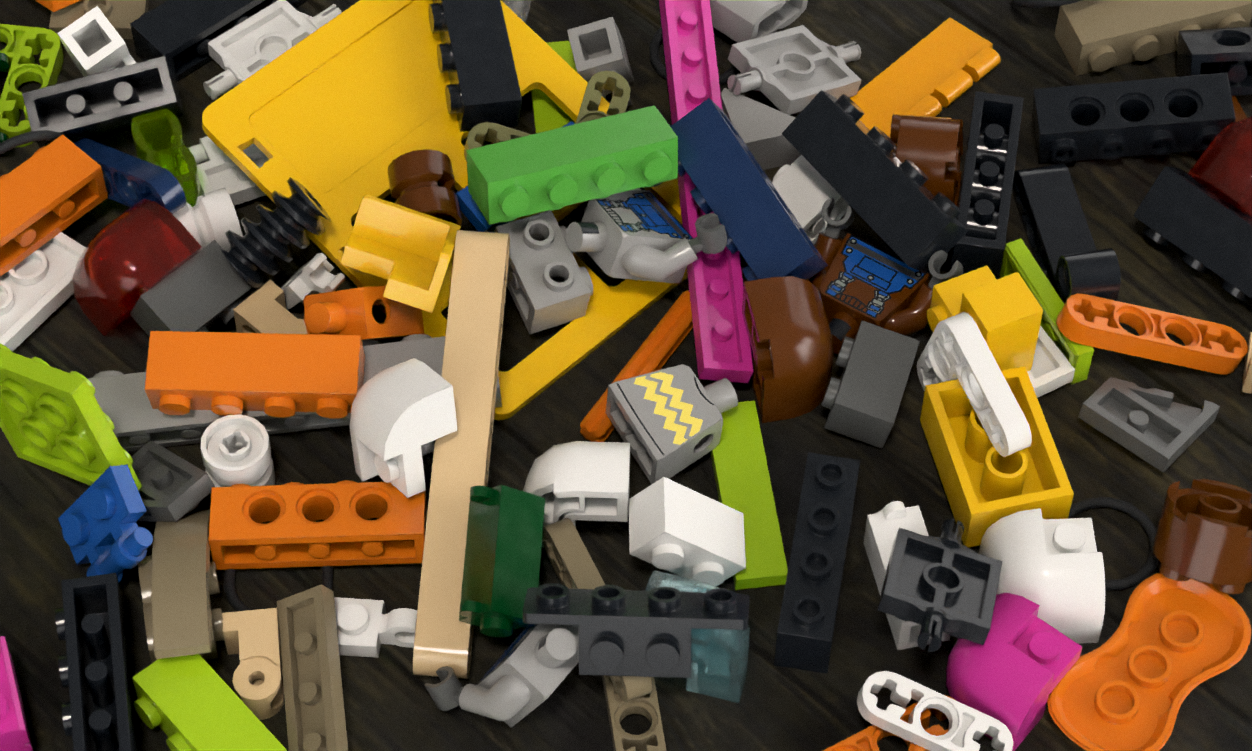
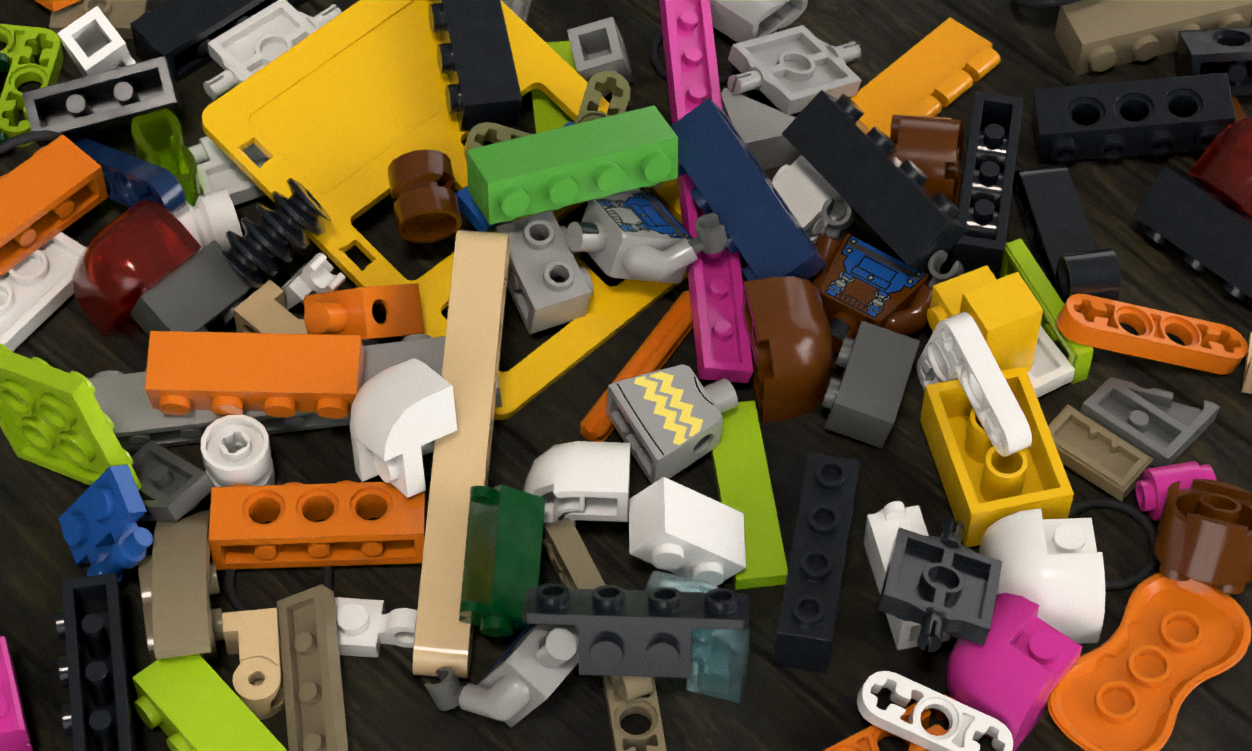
(402, 248): yellow panel -> none
(1098, 453): none -> dark tan plate
(1155, 482): none -> dark pink brick

